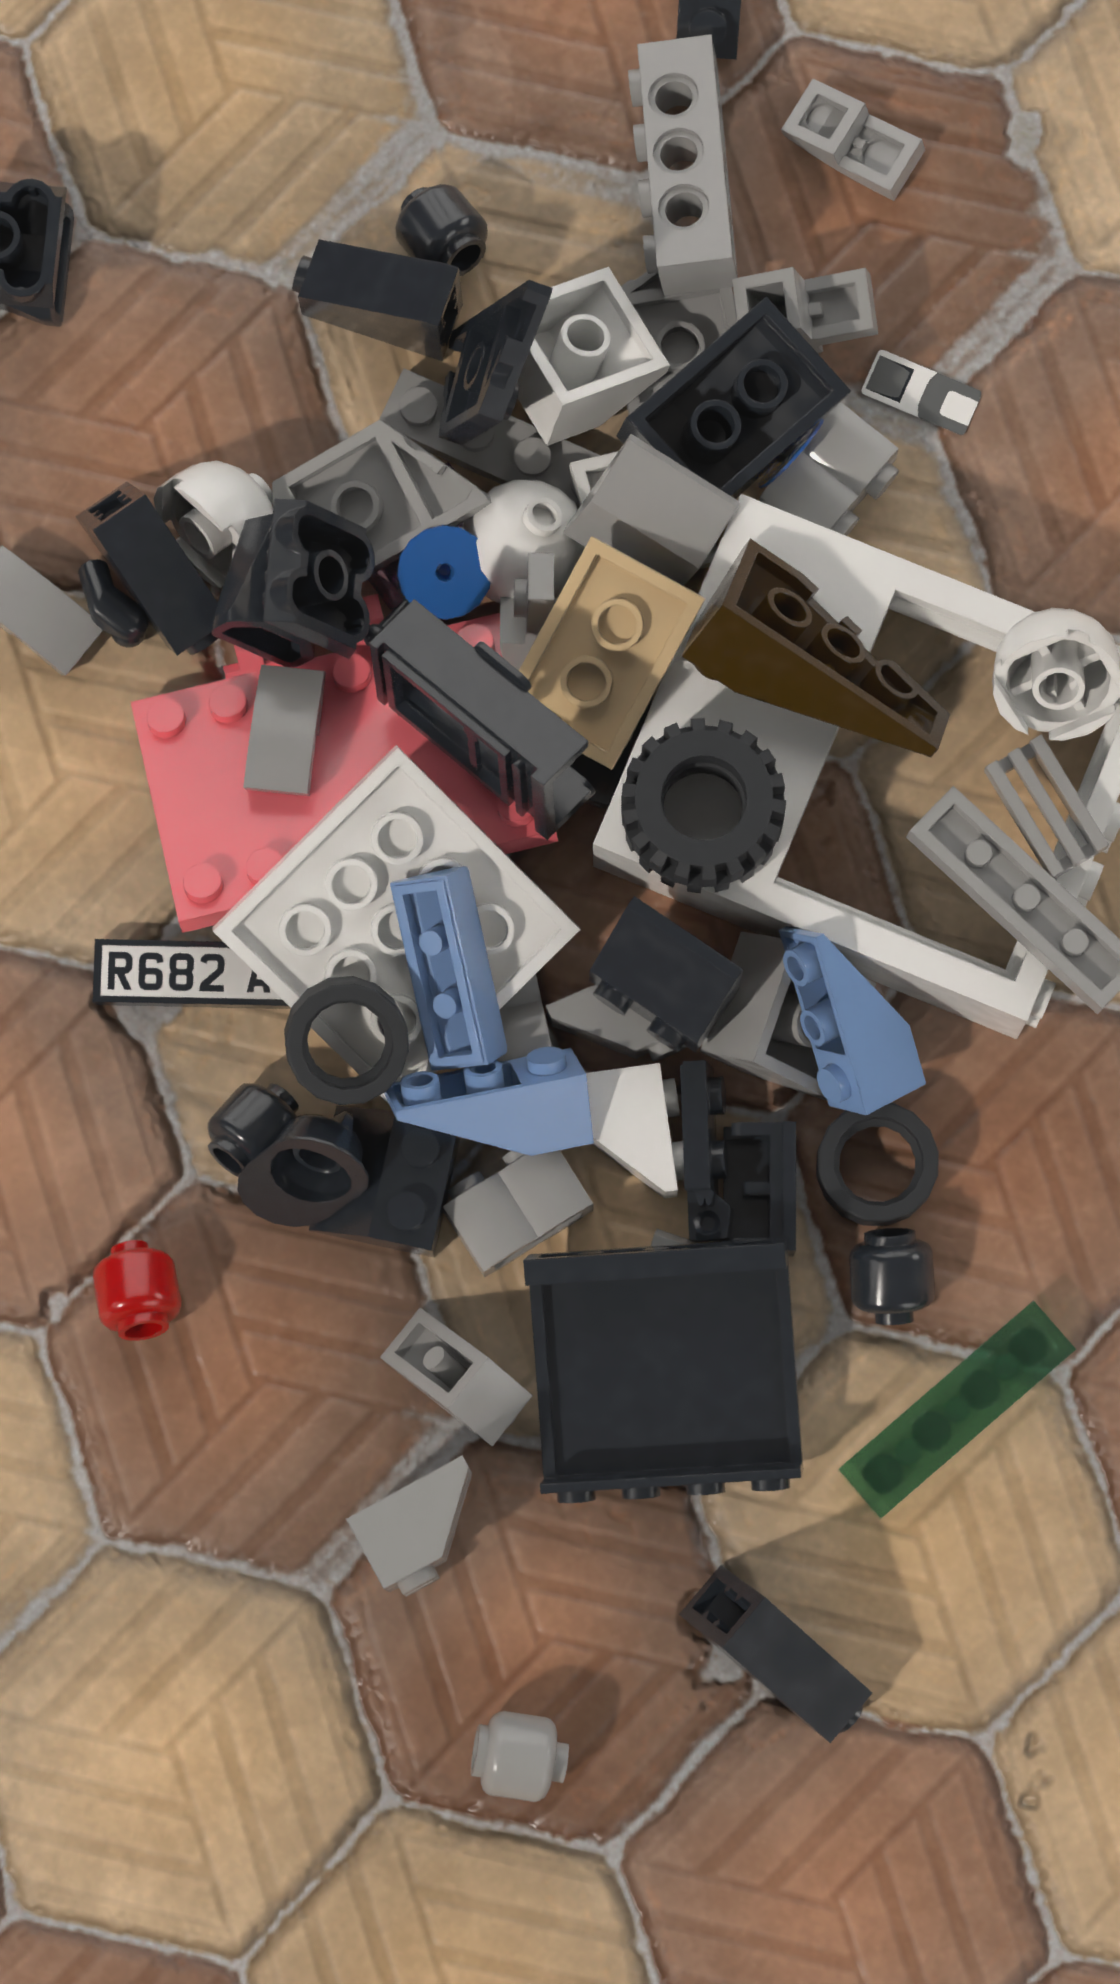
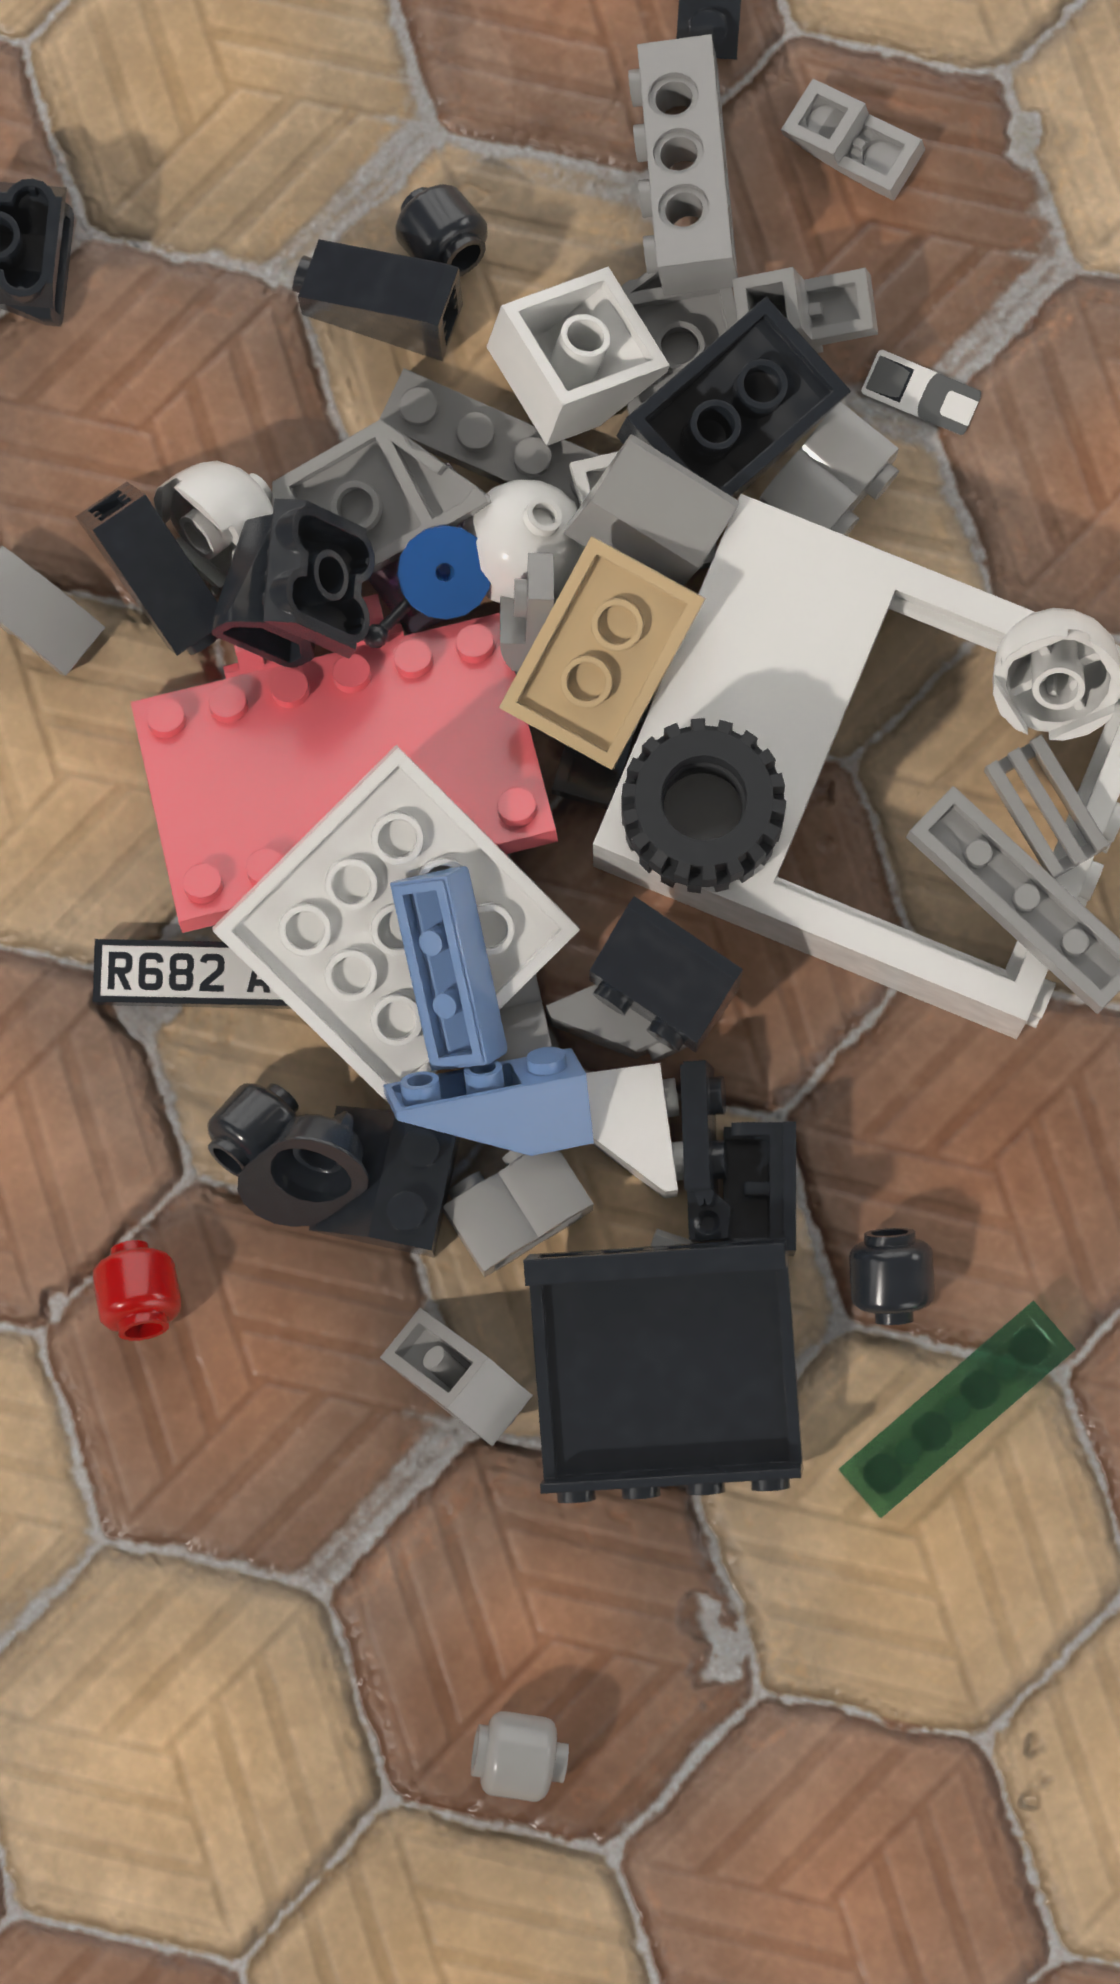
(111, 607): black arm -> none
(284, 730): light grey slope -> none
(351, 1089): black tyre -> none
(413, 1528): light grey slope -> none
(480, 716): black piece -> none
(490, 362): black wing -> none
(762, 1023): light grey slope -> none
(777, 1654): black slope -> none
(785, 461): blue piece -> none
(785, 649): dark brown wedge -> none
(855, 1034): medium blue slope -> none
(875, 1212): black tyre -> none

